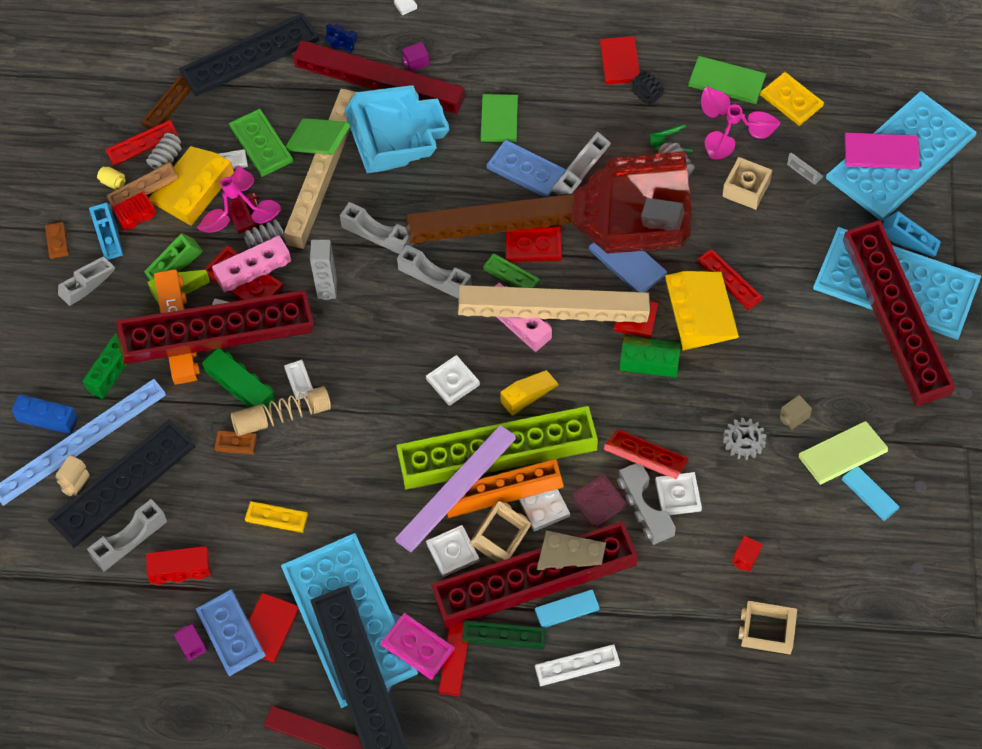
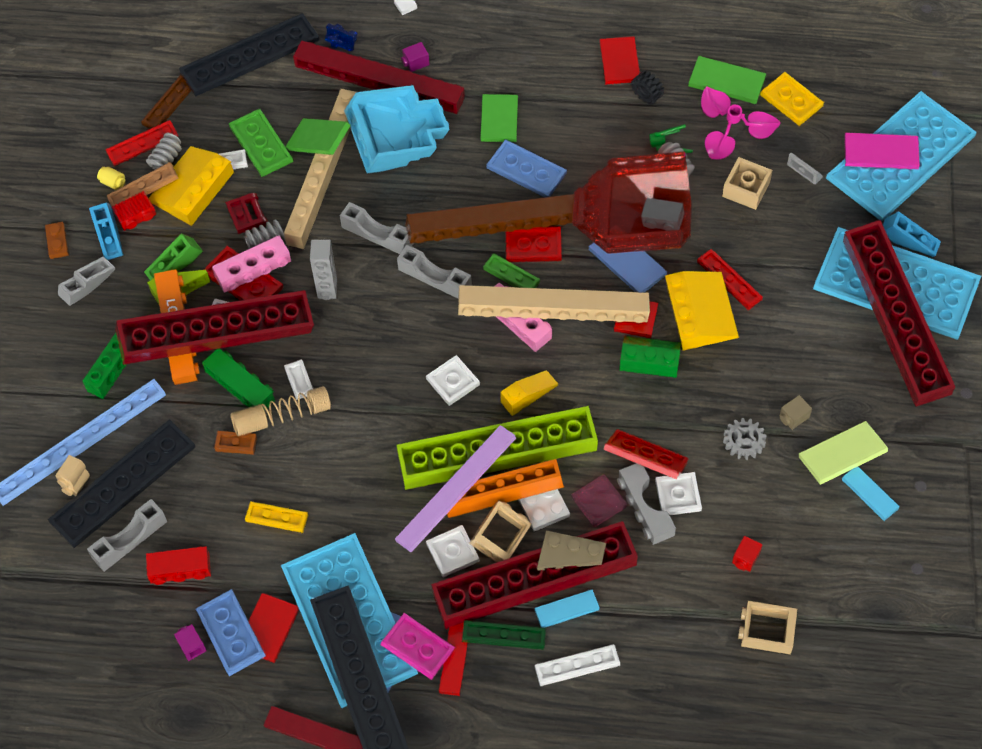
(44, 414): blue brick -> none
(232, 187): dark pink plant -> none
(581, 165): light grey arch -> none

